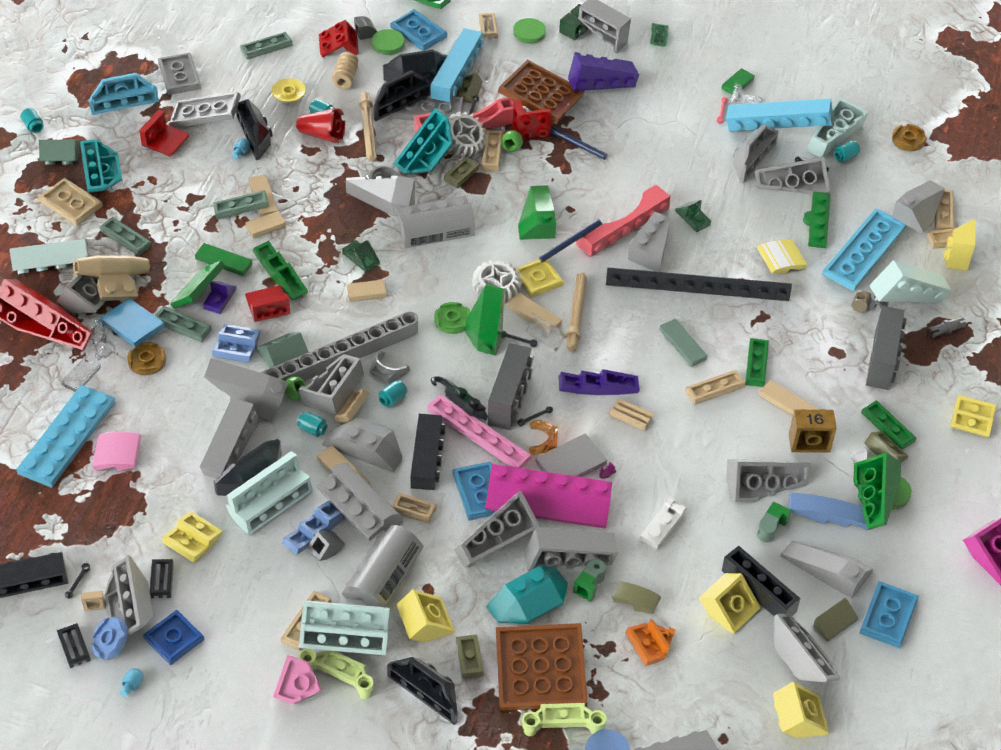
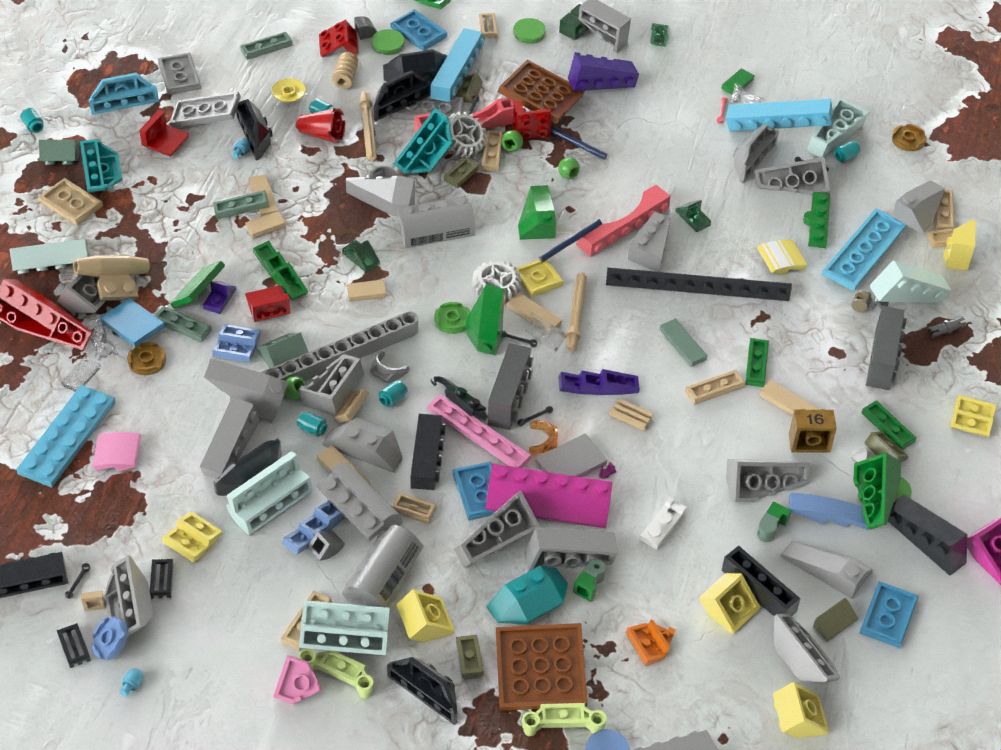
(125, 236): sand green tile -> none
(173, 637): blue tile -> none
(233, 262): green tile -> none
(569, 168): none -> bright green piece
(637, 596): olive slope -> none
(930, 533): none -> black wedge

